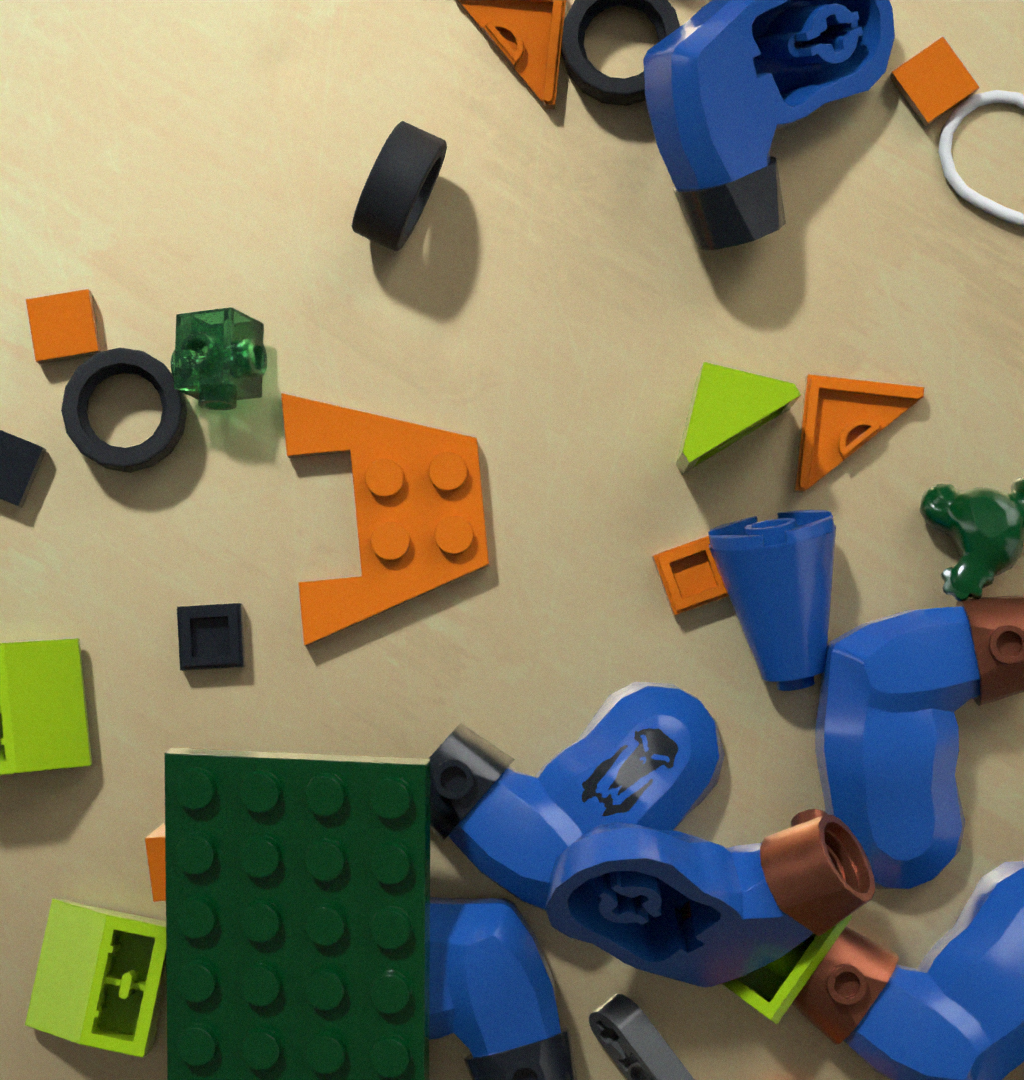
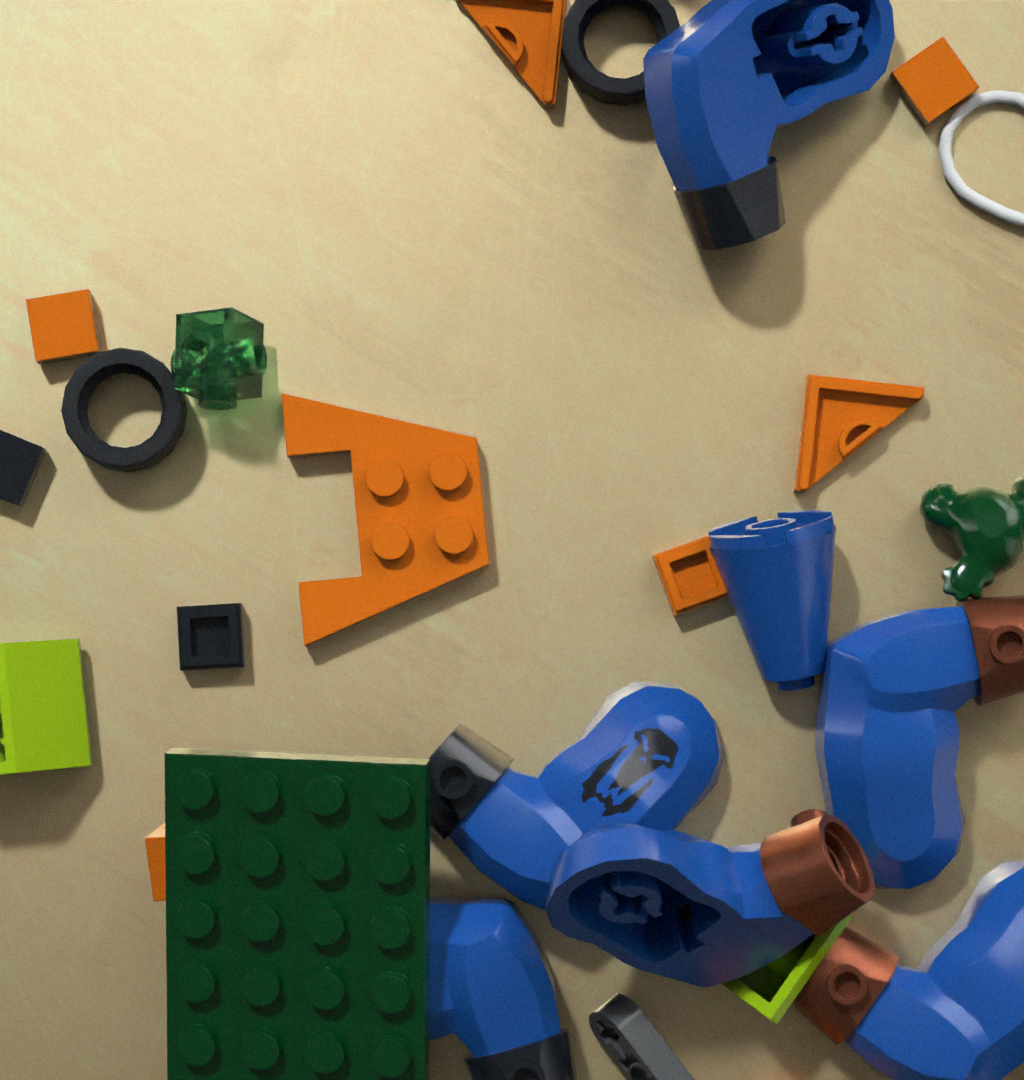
(100, 978): lime slope -> none
(399, 186): black tyre -> none
(727, 408): lime slope -> none

